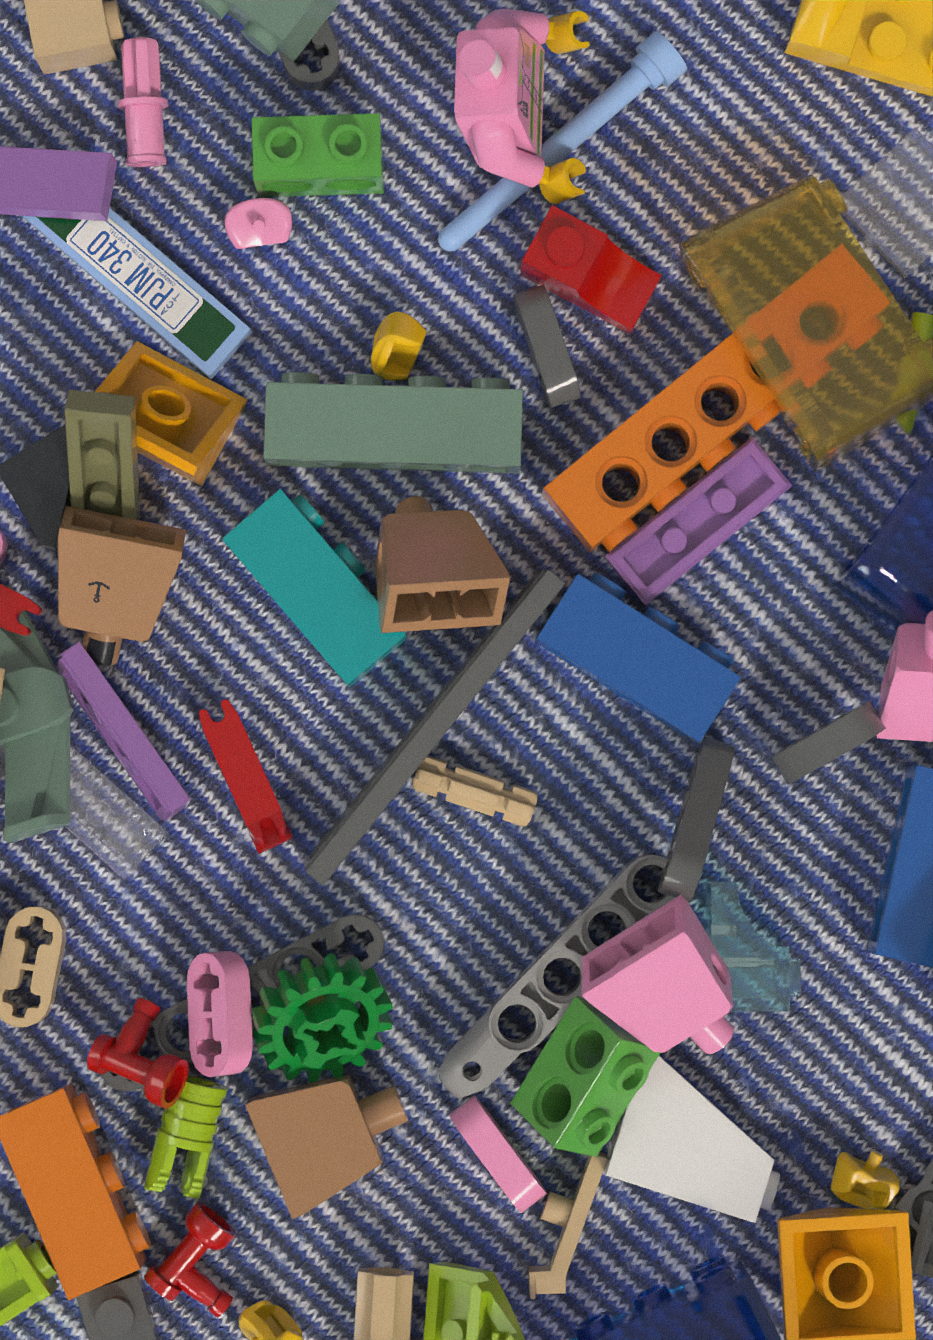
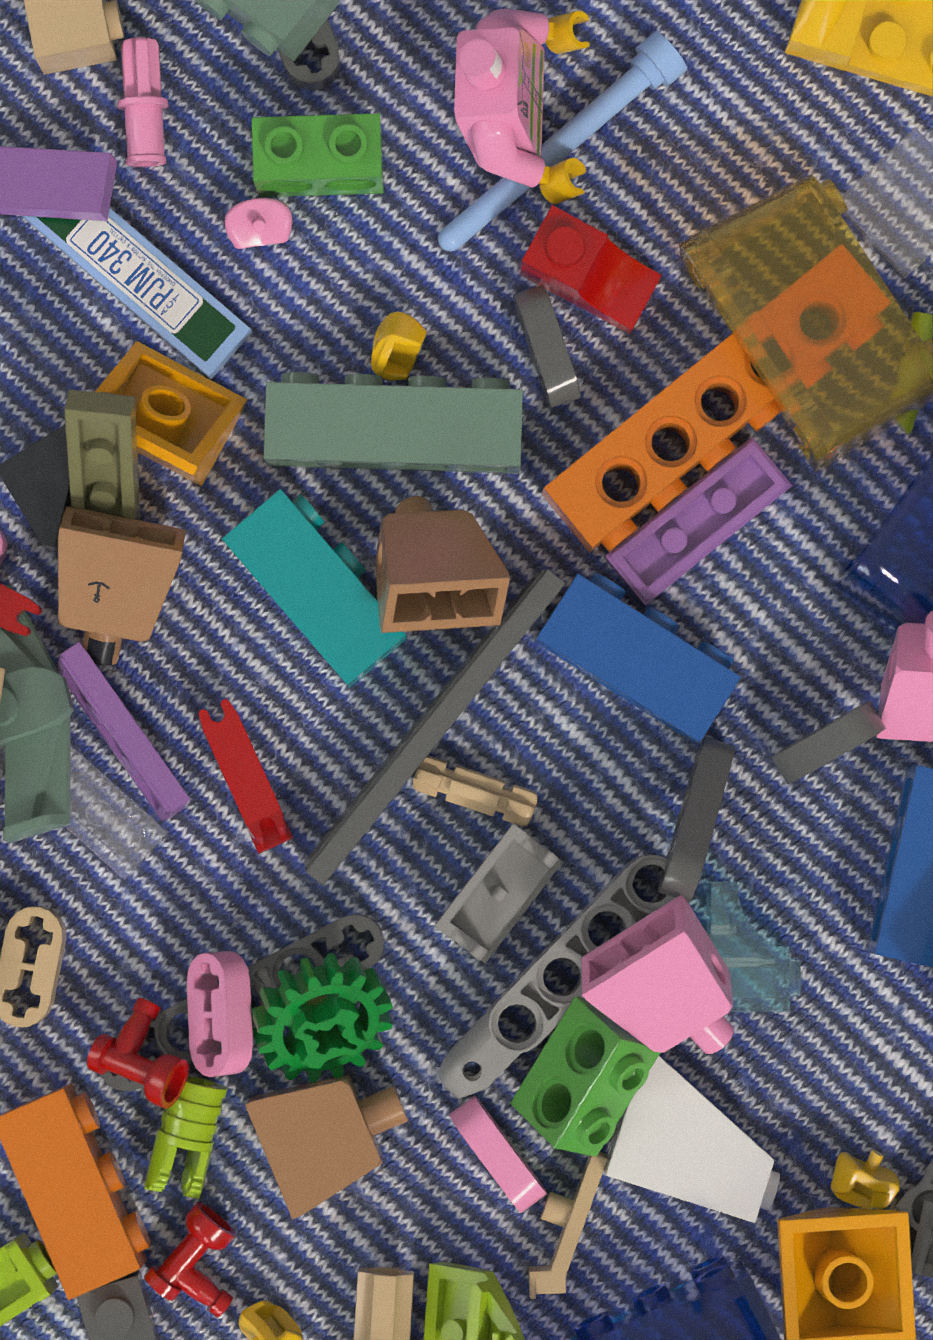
(498, 893): none -> light grey hinge

